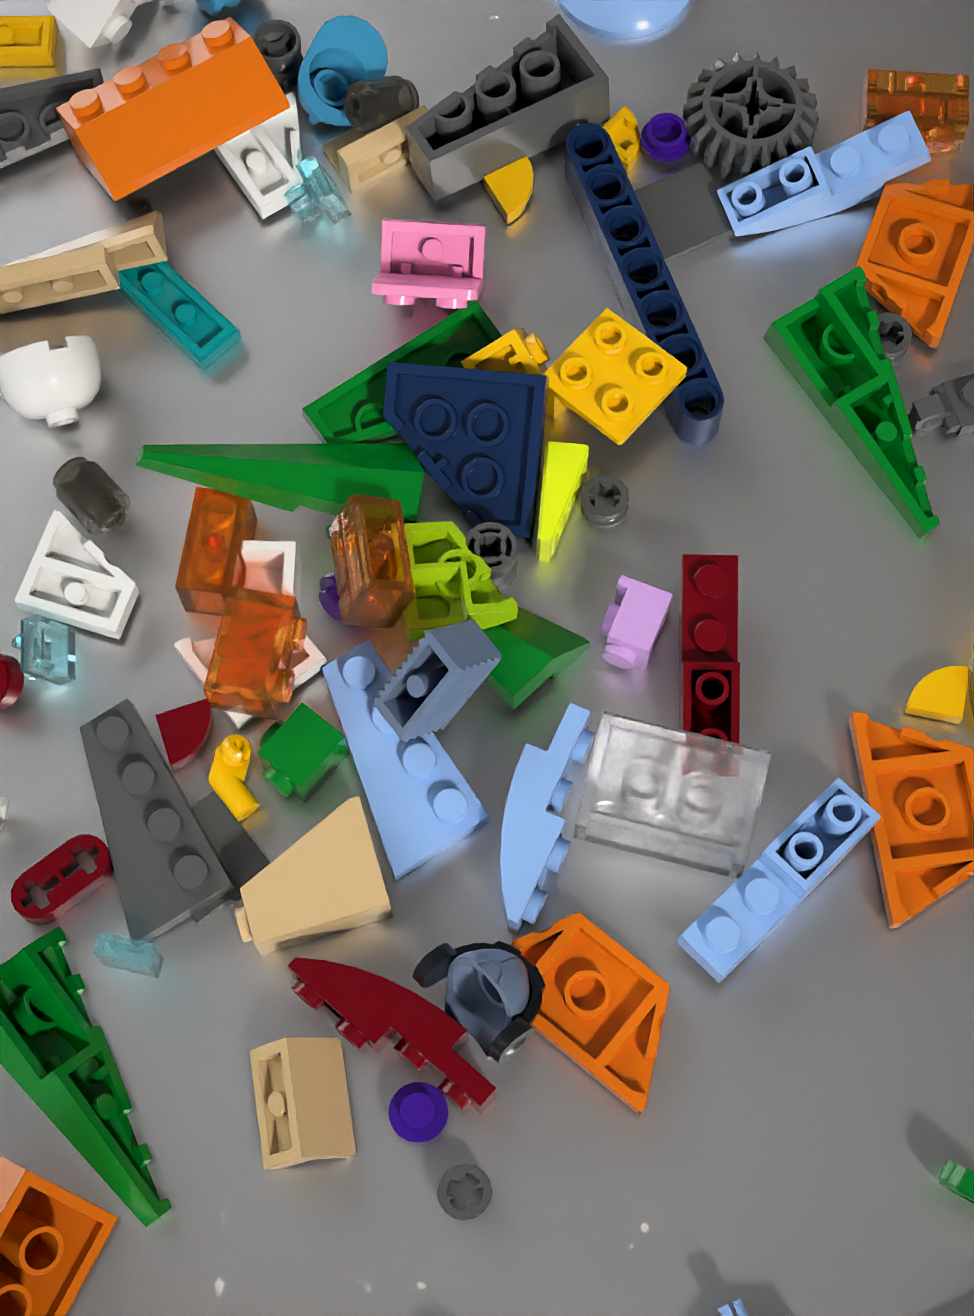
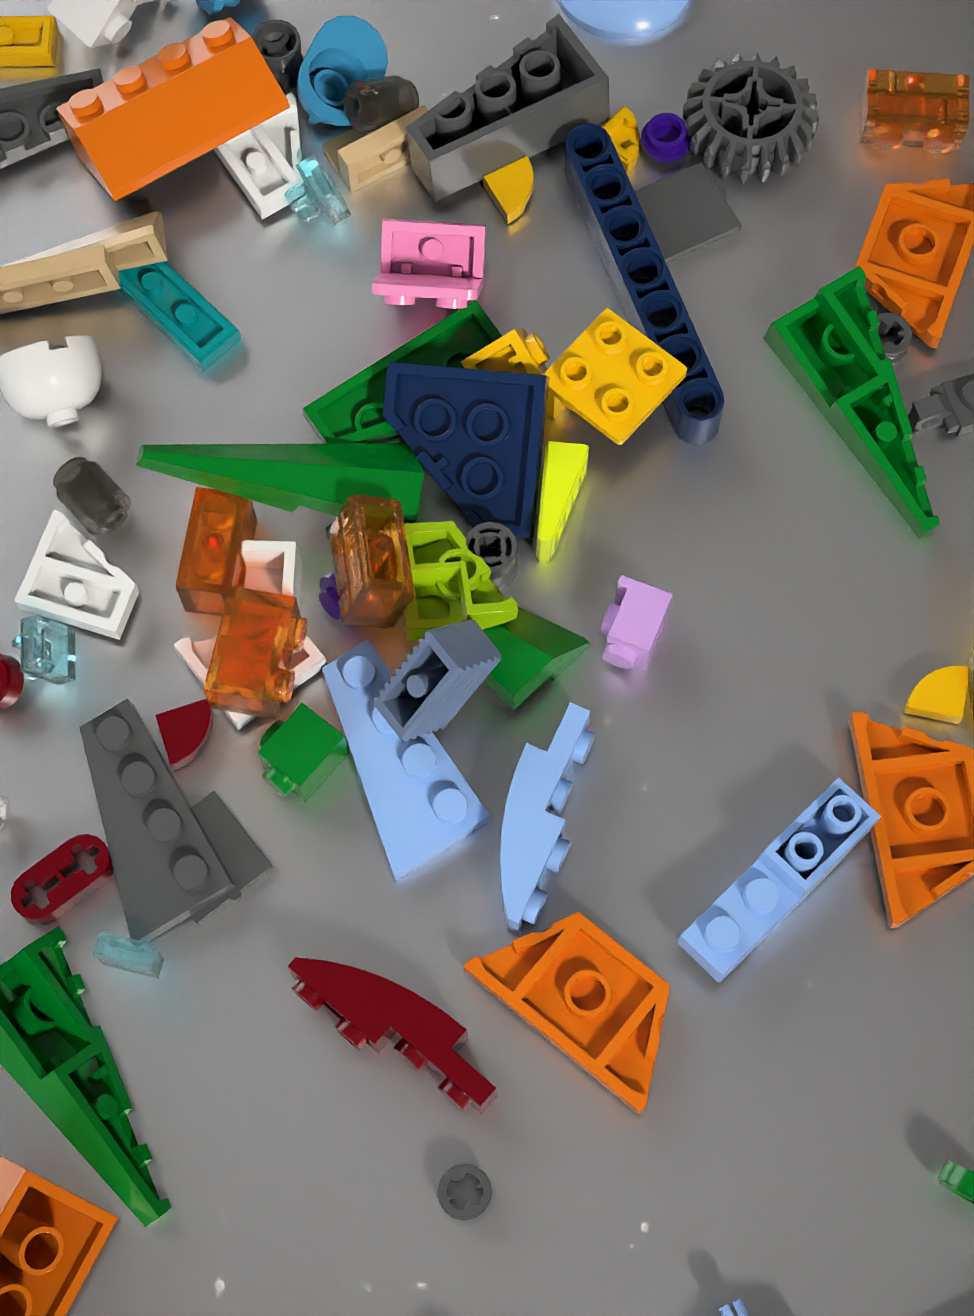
(229, 773): yellow arm -> none
(302, 1101): tan panel -> none
(316, 886): tan slope -> none
(418, 1112): dark purple plate -> none
(487, 993): sand blue cap -> none
(606, 486): dark grey bush -> none
(672, 795): clear slope -> none
(709, 647): dark red slope -> none
(824, 183): light blue slope -> none

